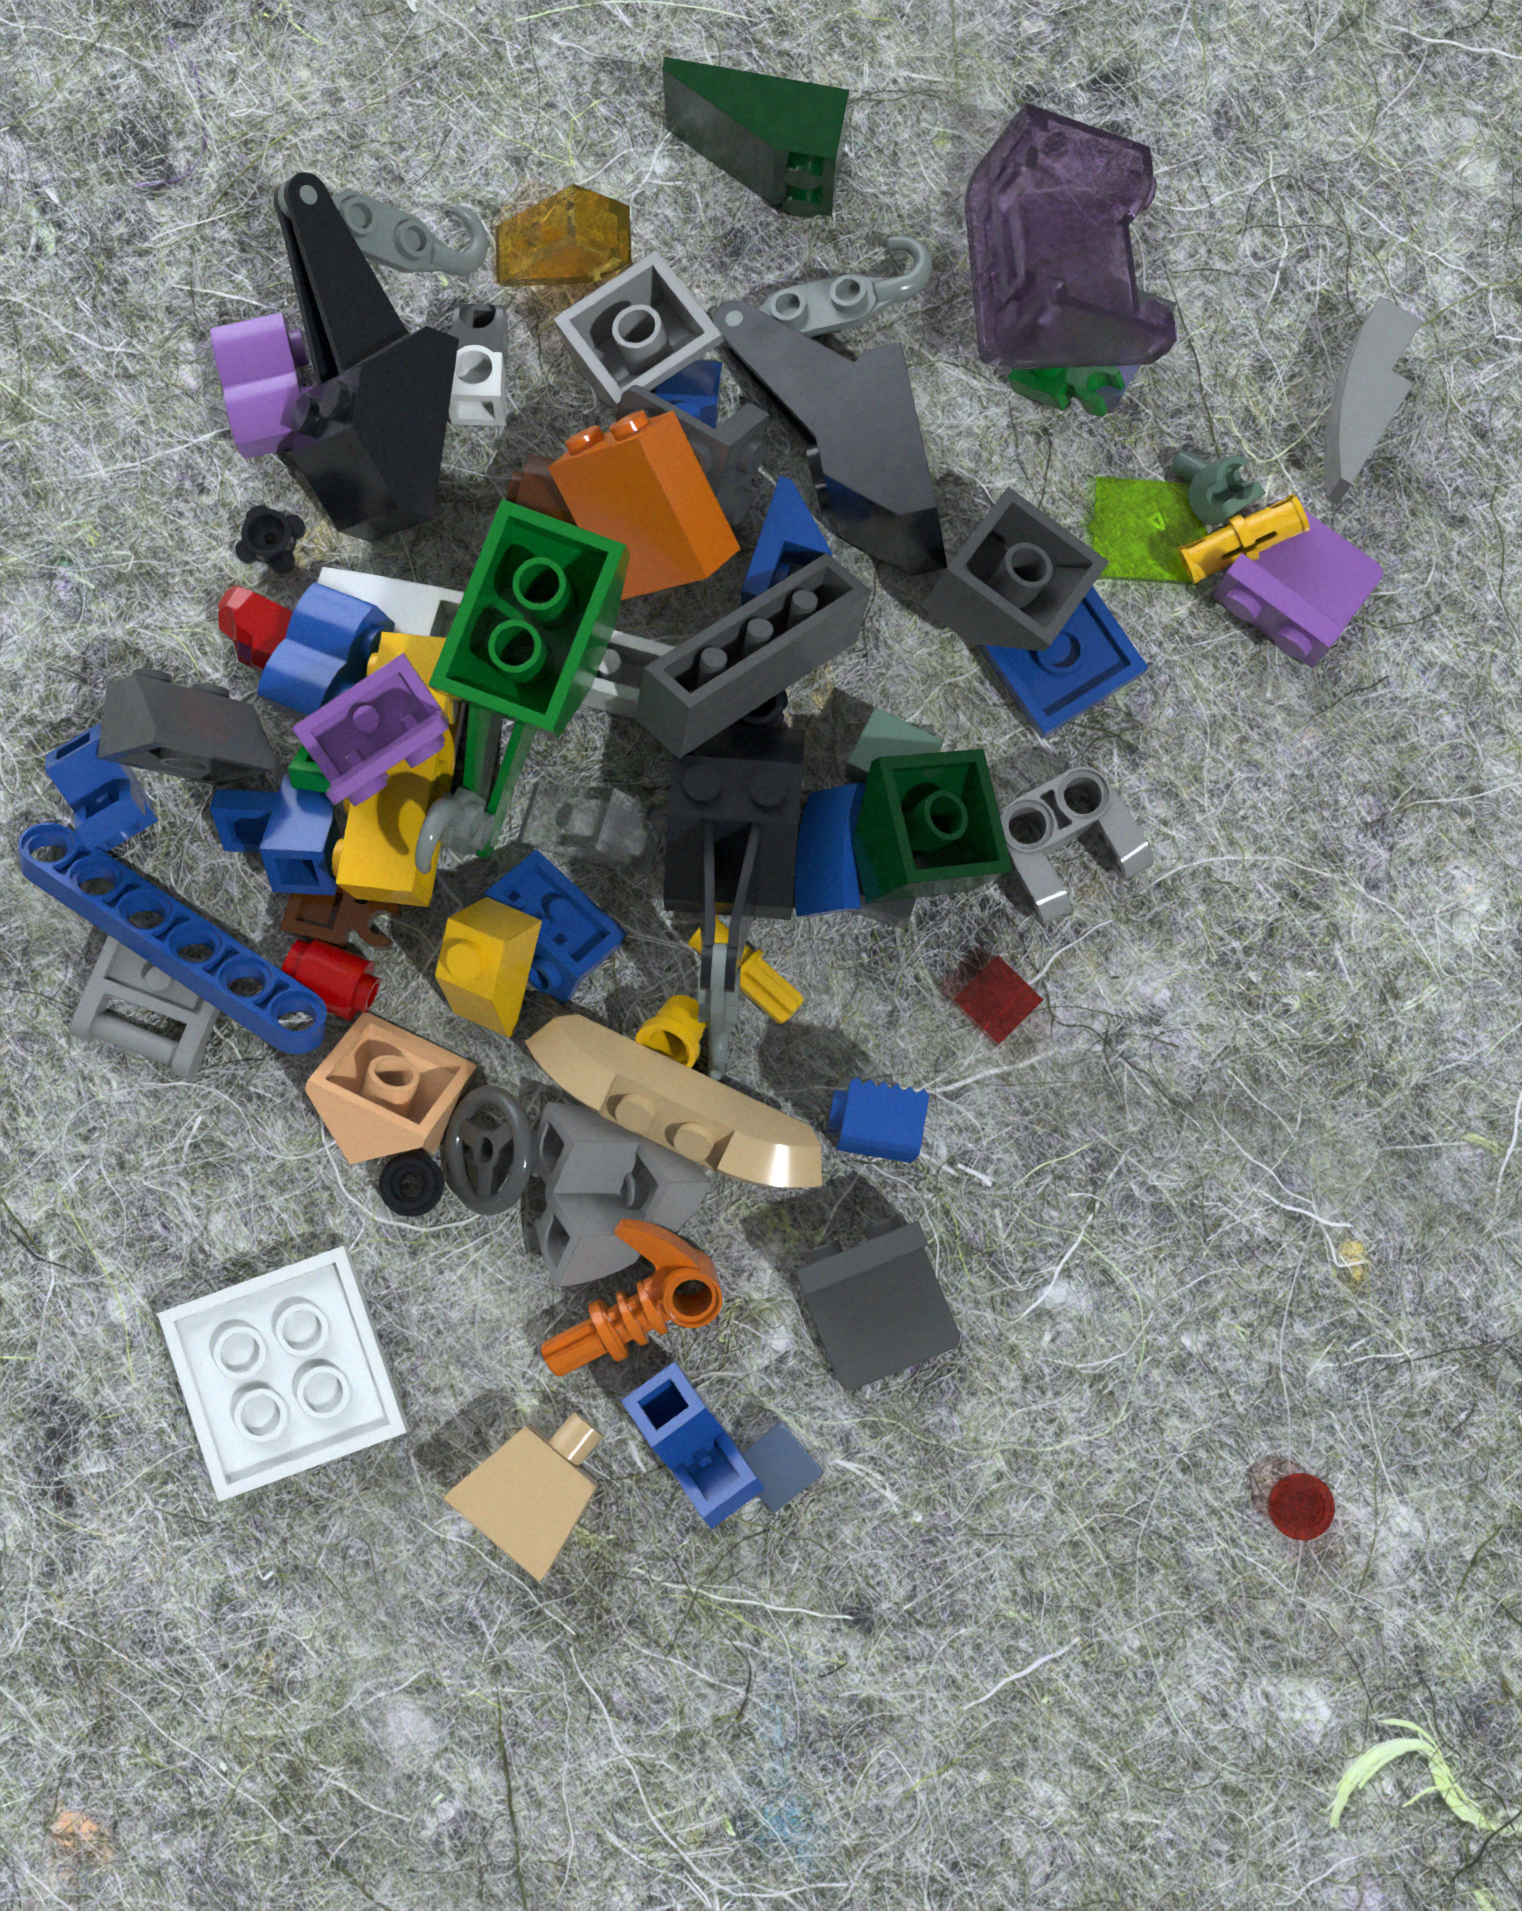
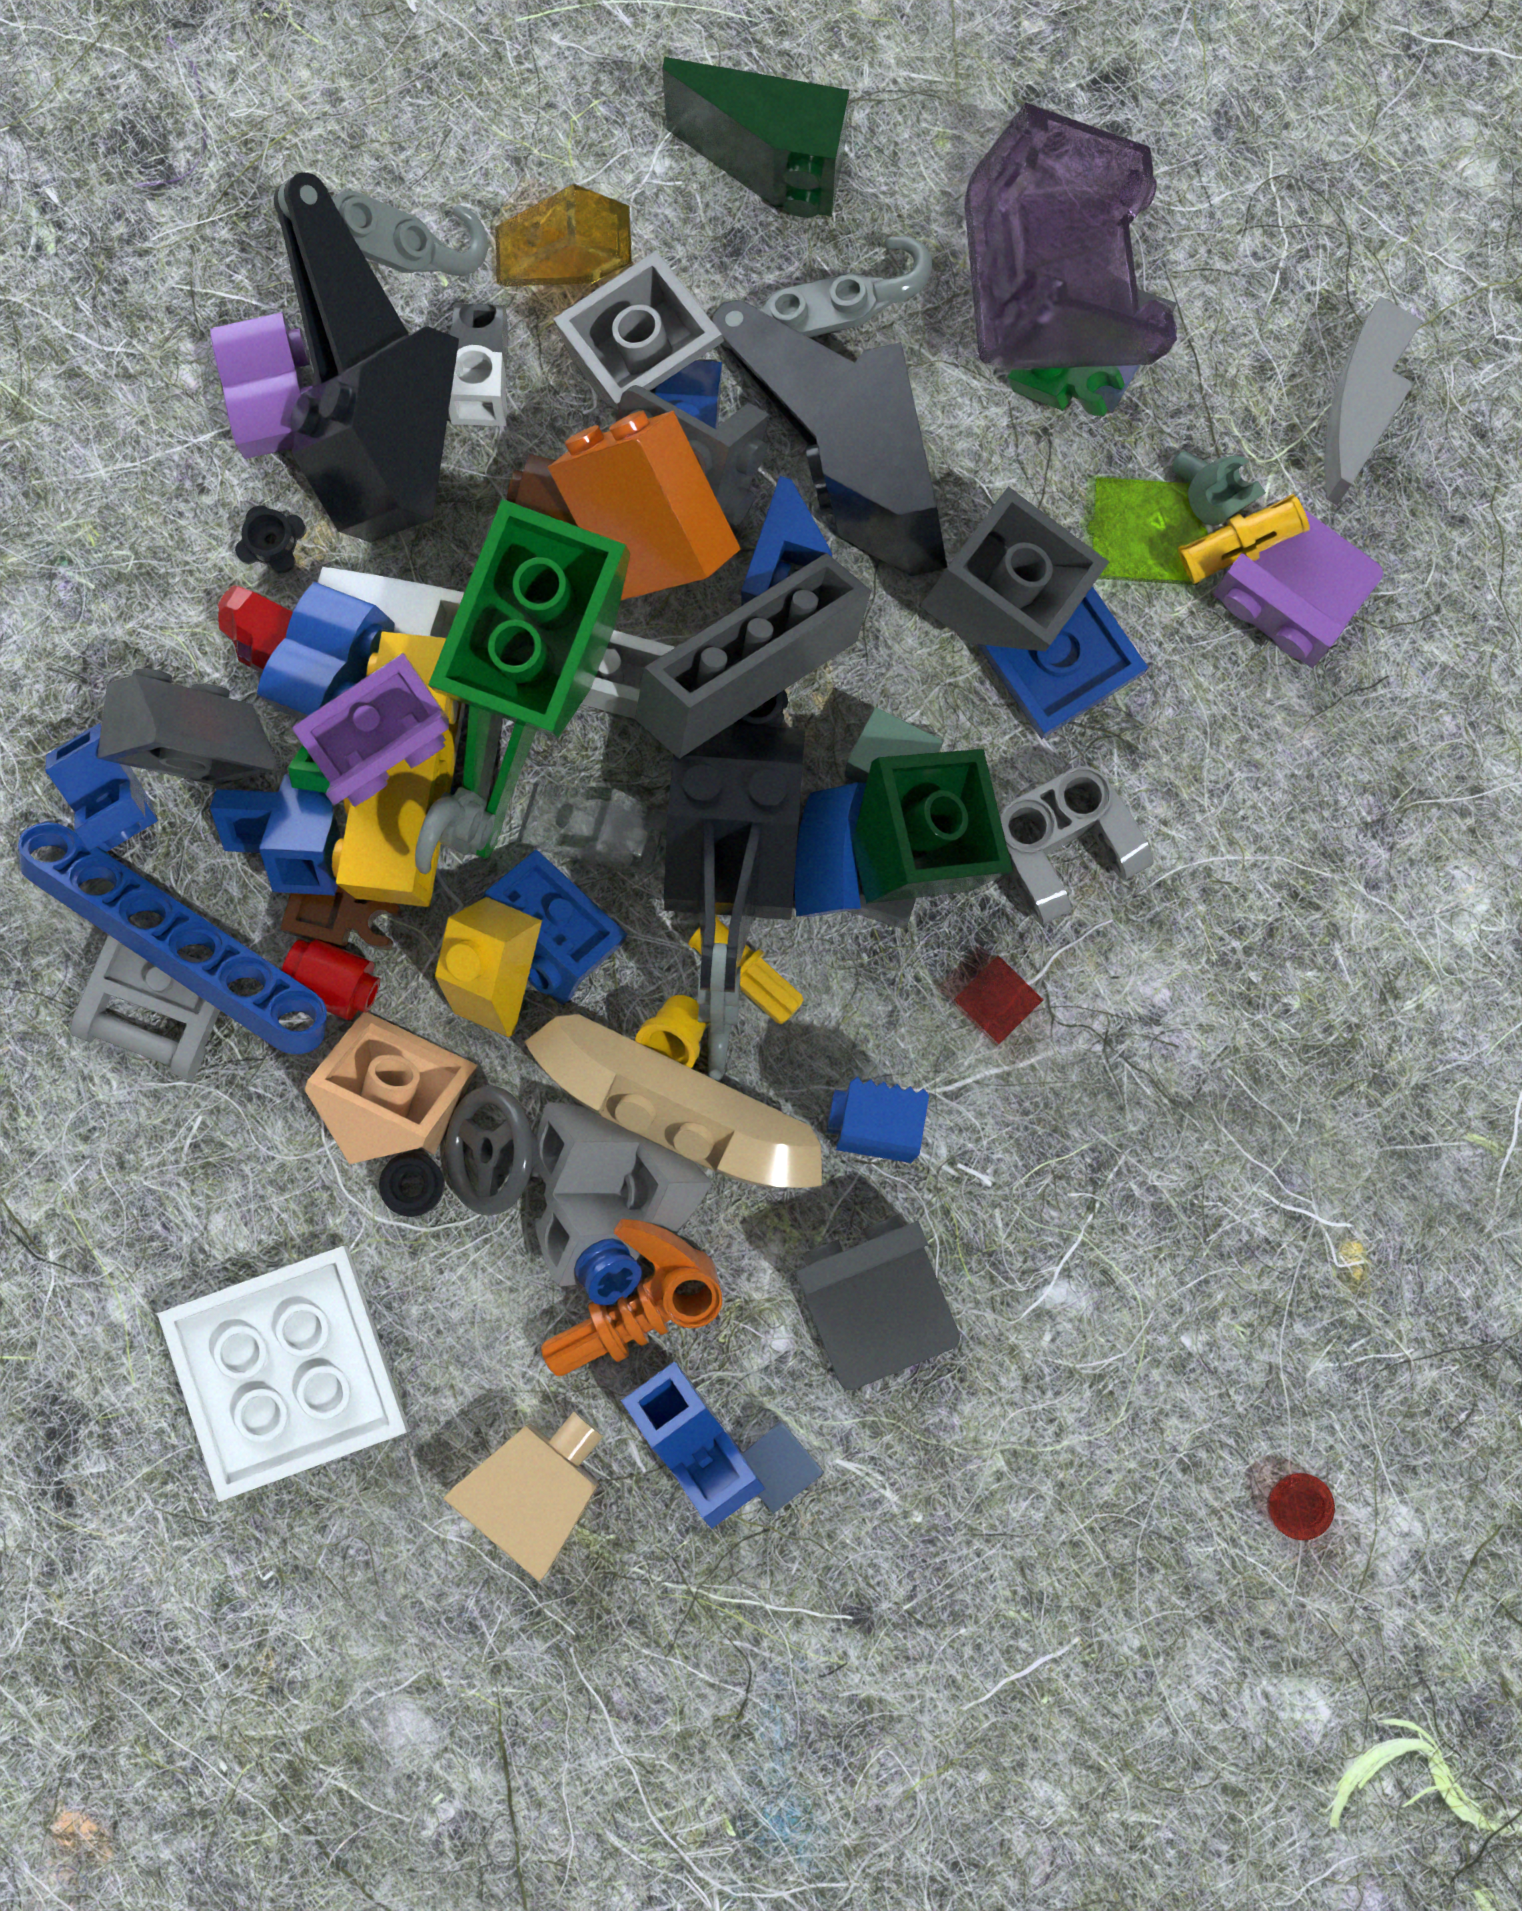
(607, 1271): none -> blue bush

